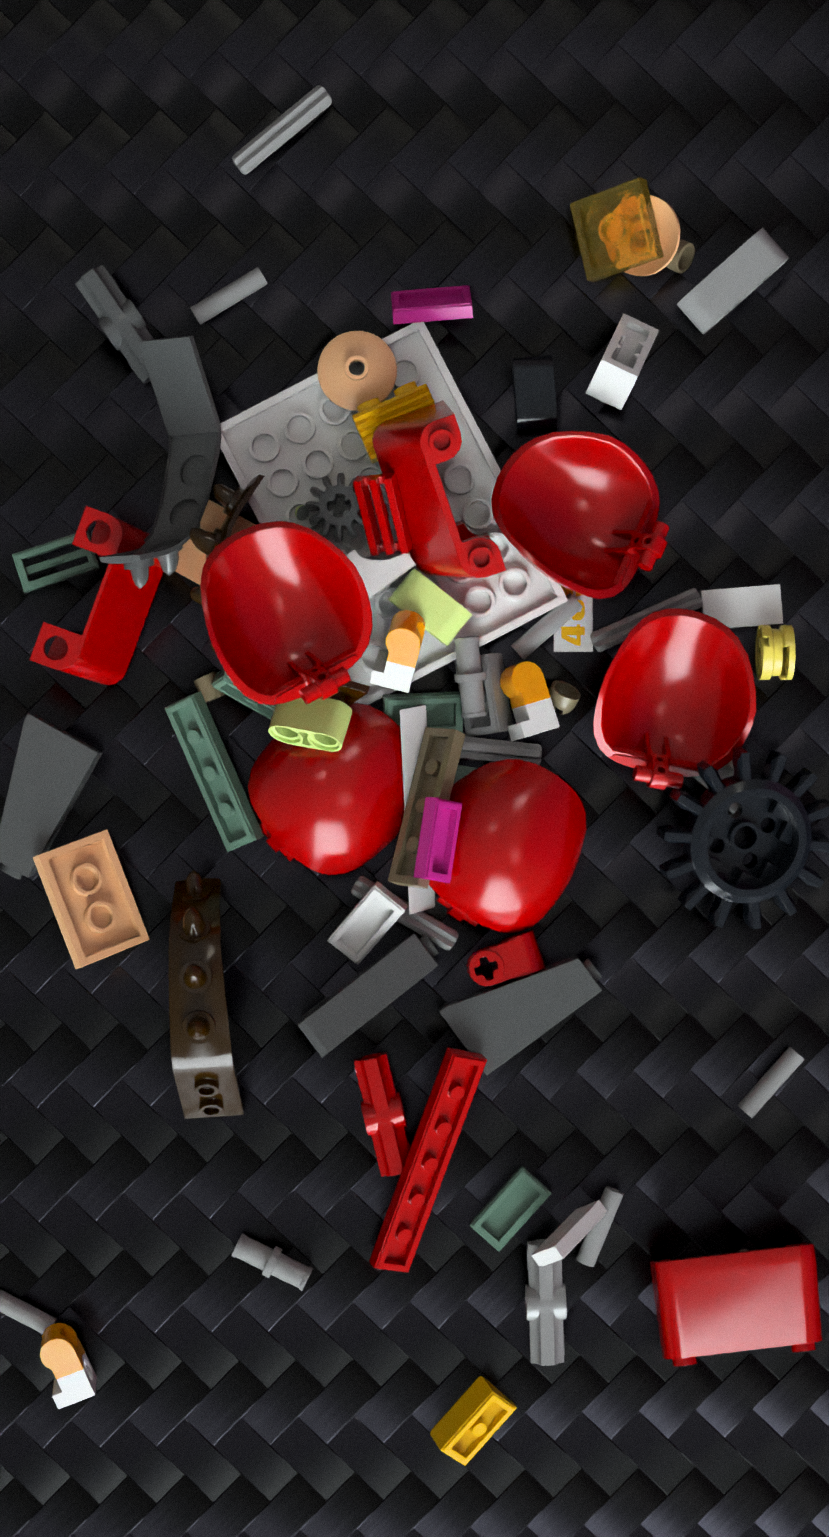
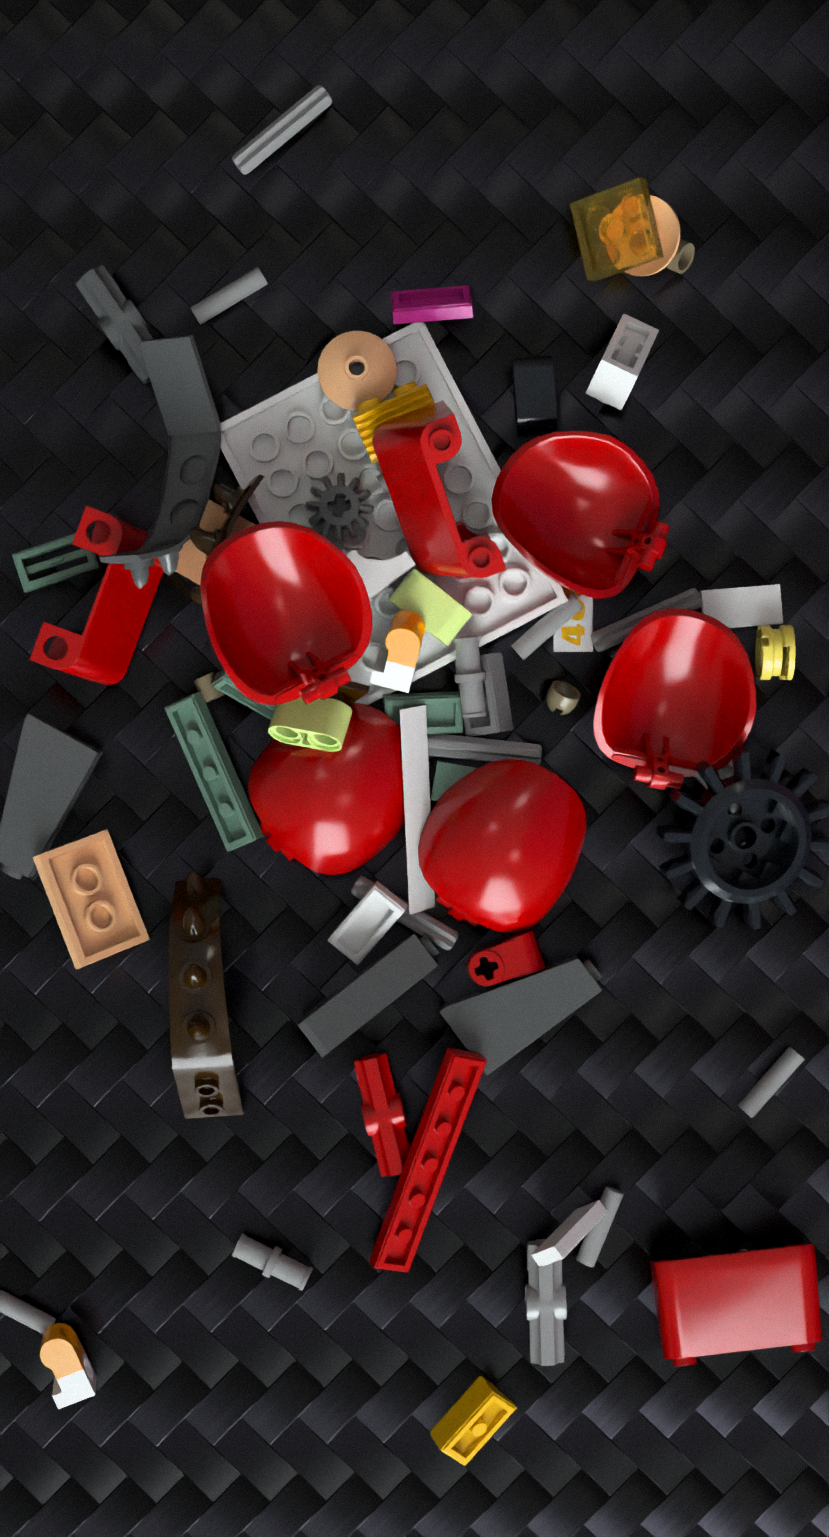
(301, 512): light grey piece -> none
(368, 516): red tile -> none
(432, 778): dark tan plate -> none
(437, 839): dark pink tile -> none
(510, 1208): sand green tile -> none
(529, 700): leg -> none
(732, 281): light grey beam -> none

